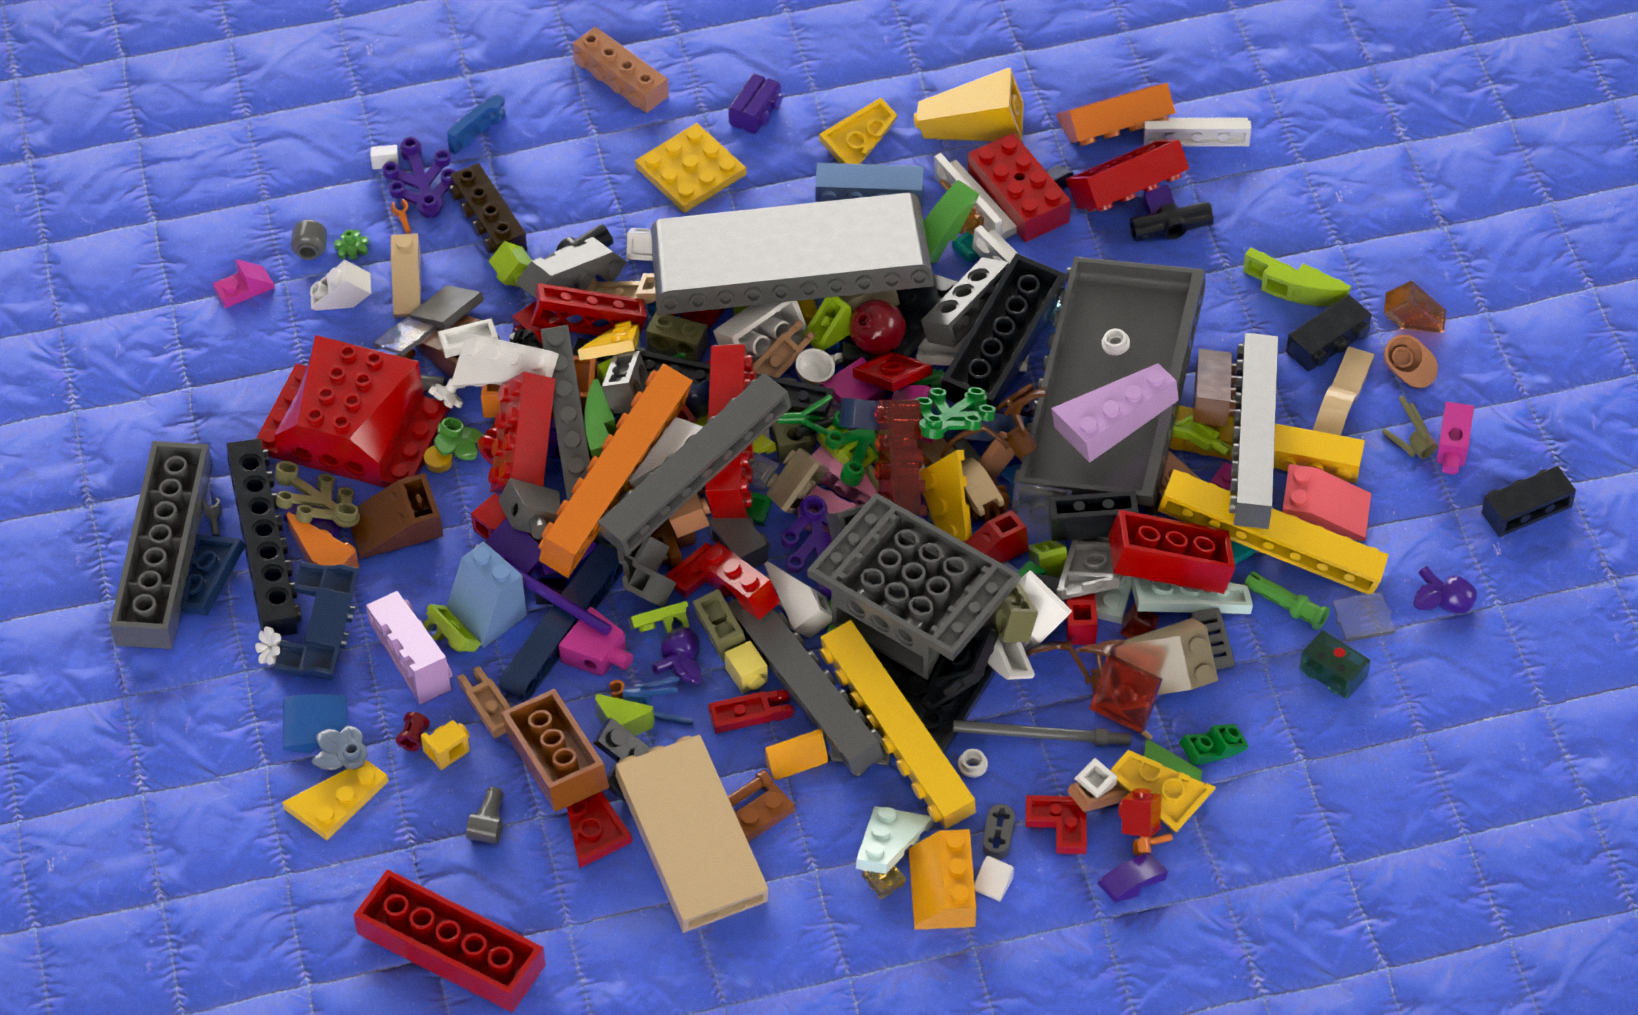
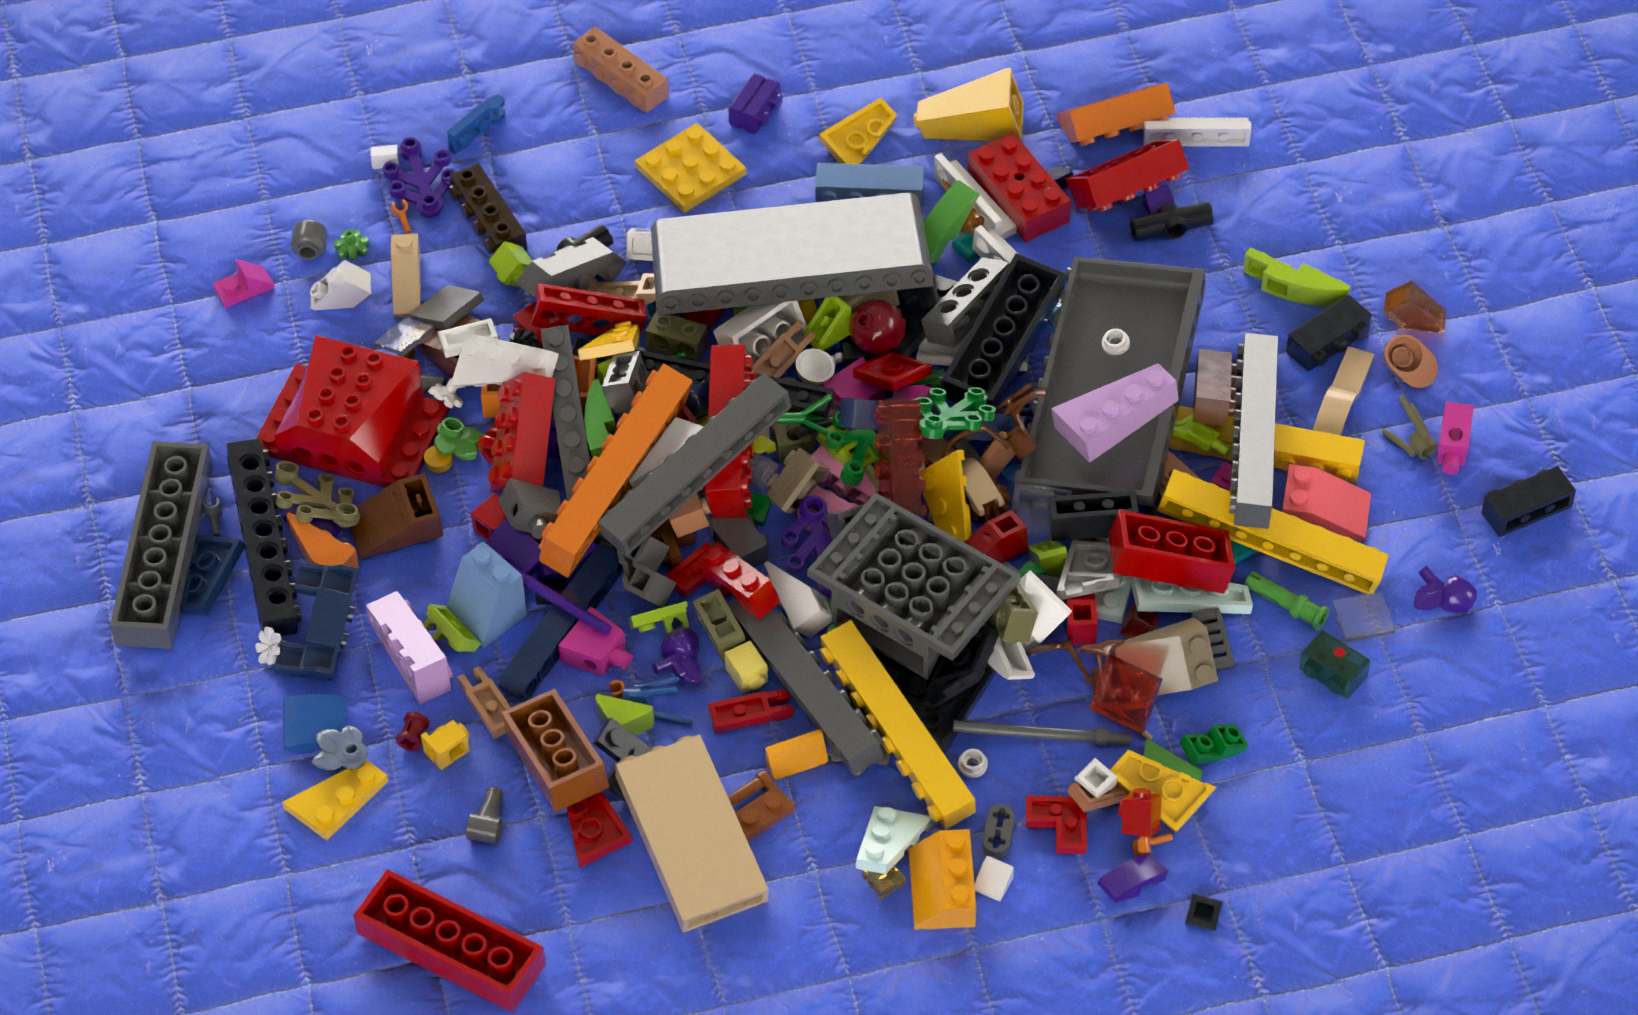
(1204, 912): none -> black slope

